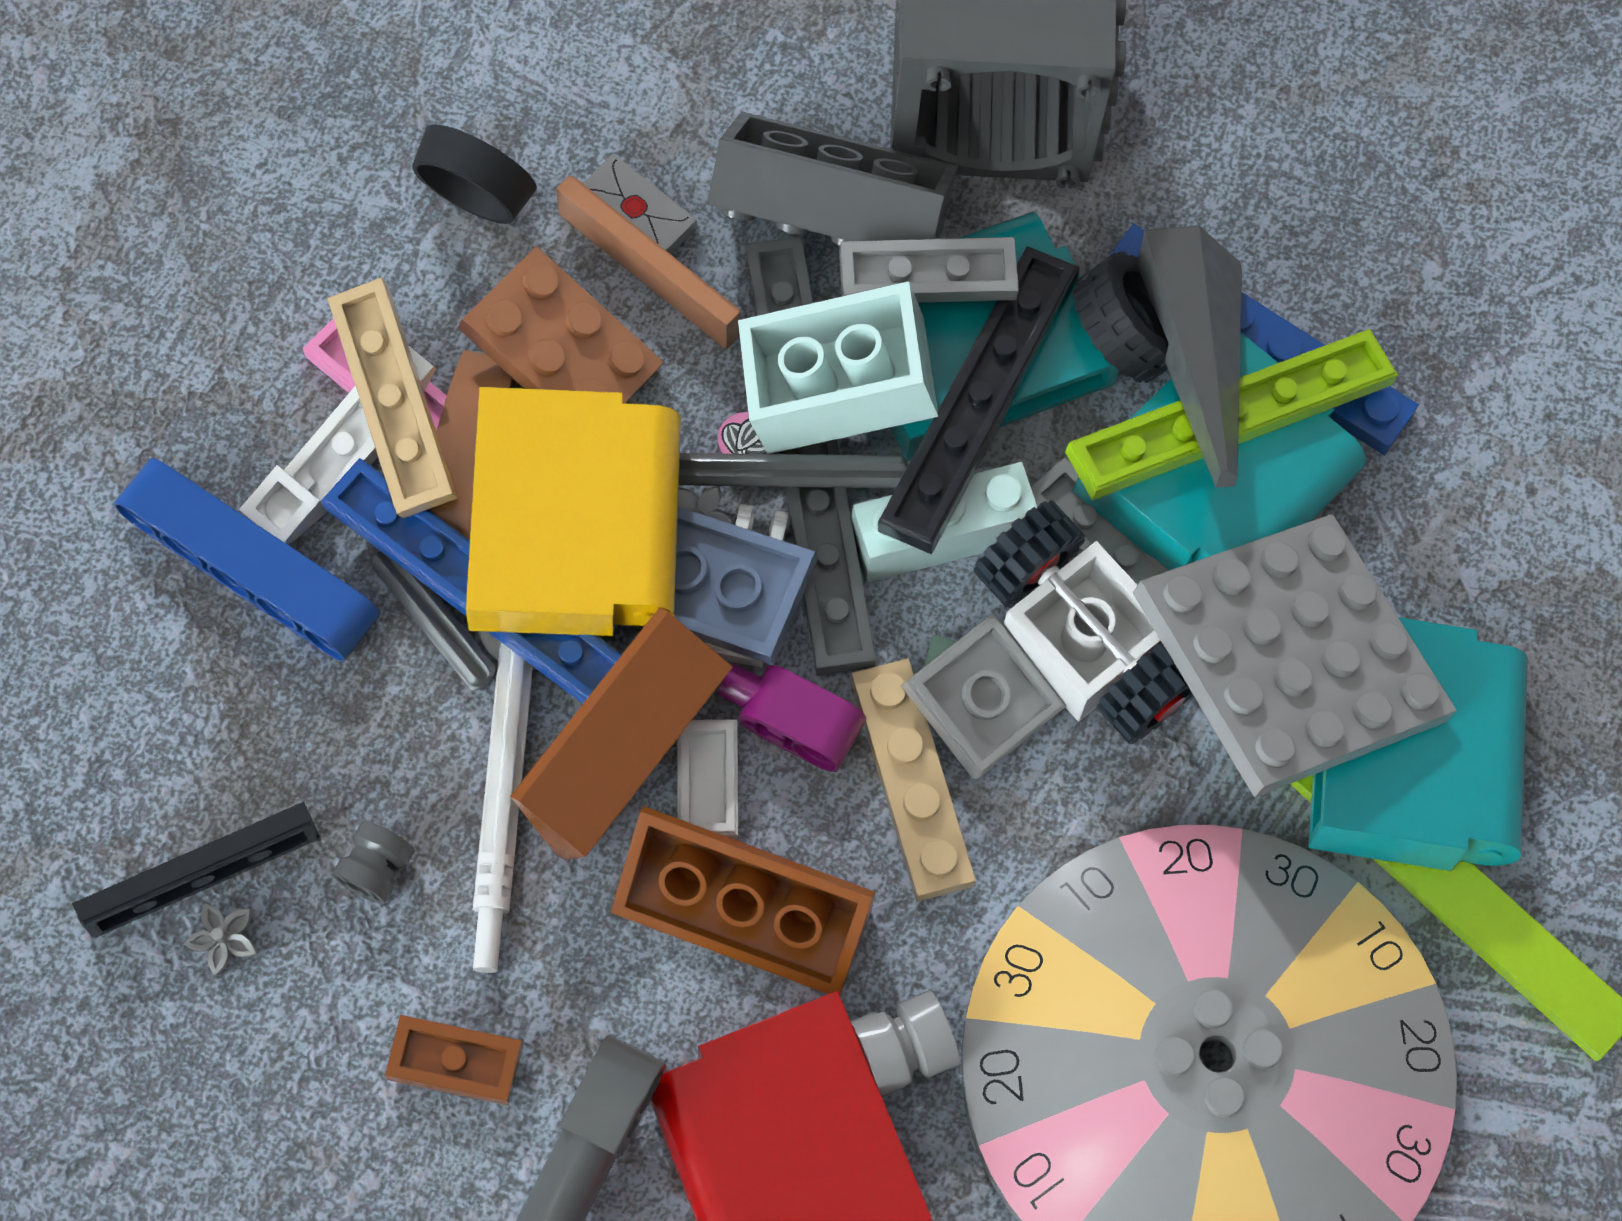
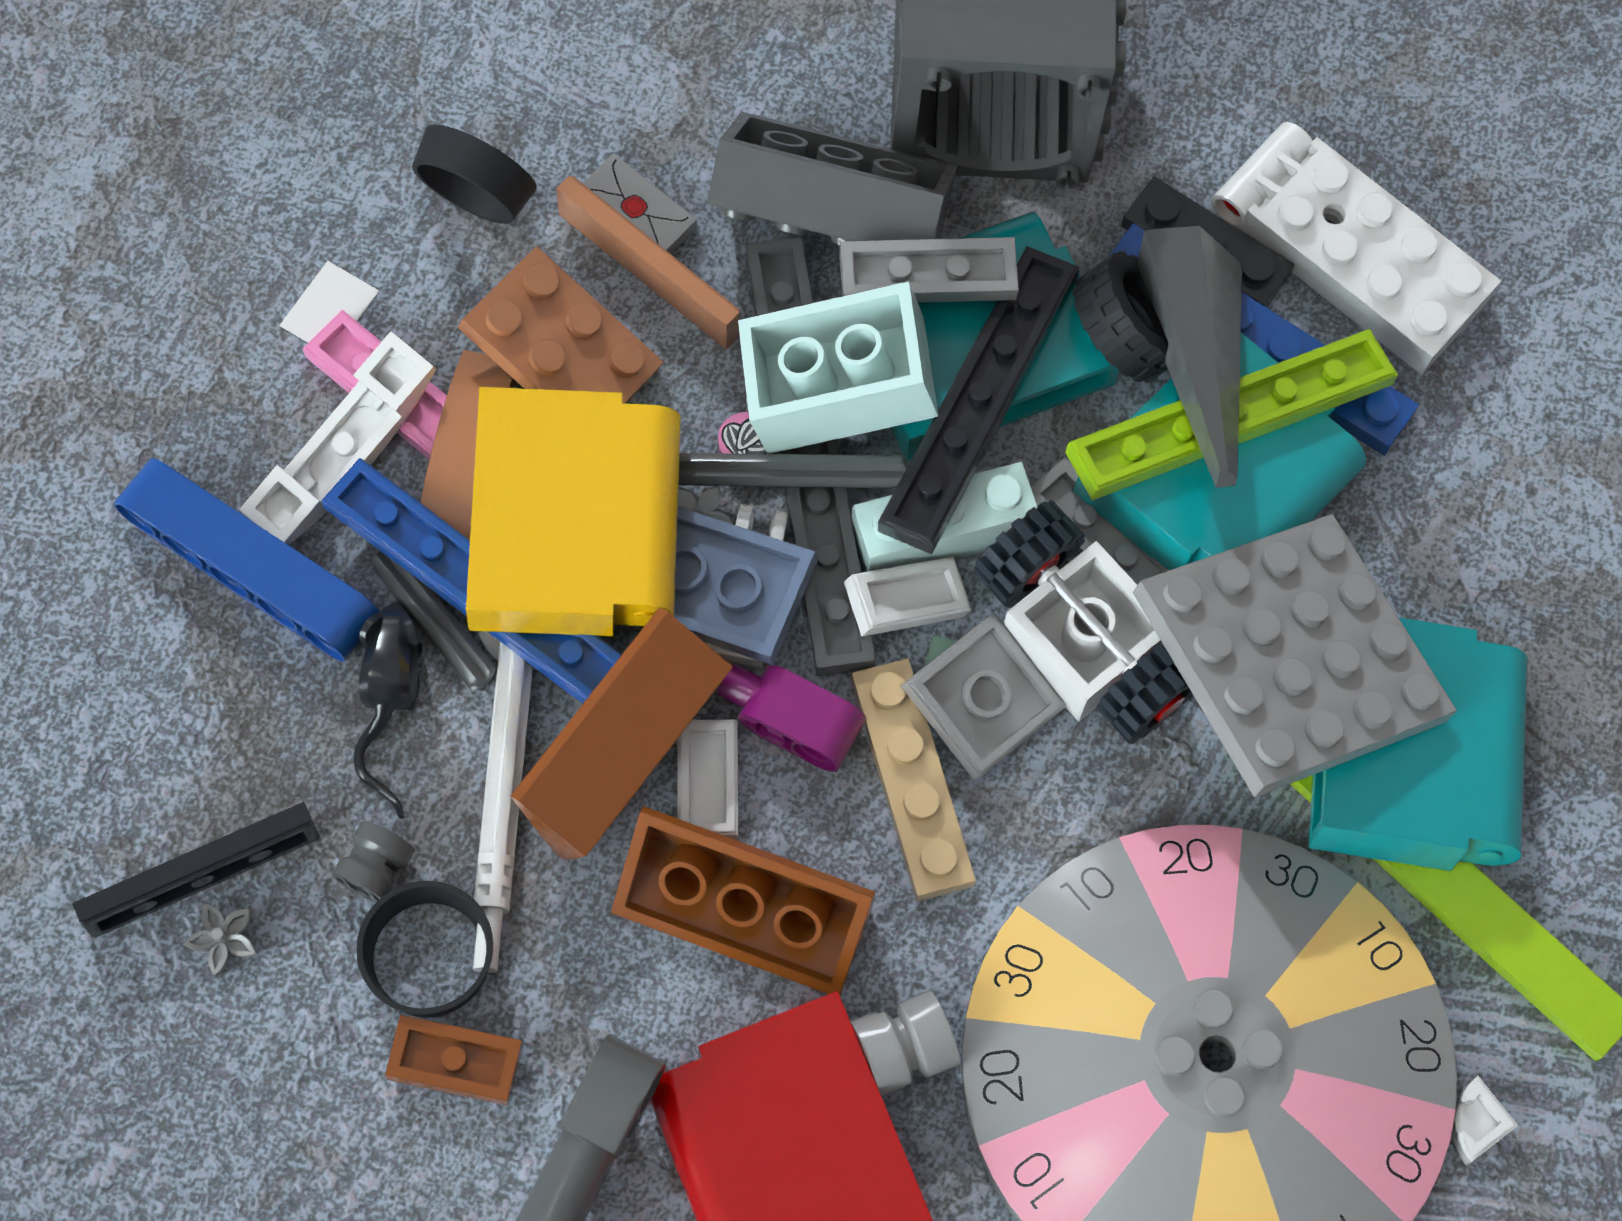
(324, 298): none -> white sticker
(386, 681): none -> black animal
(392, 398): tan plate -> none
(401, 899): none -> black tyre
(907, 596): none -> white tile
(1165, 207): none -> black plate
(1377, 258): none -> white hinge
(1479, 1121): none -> white tile

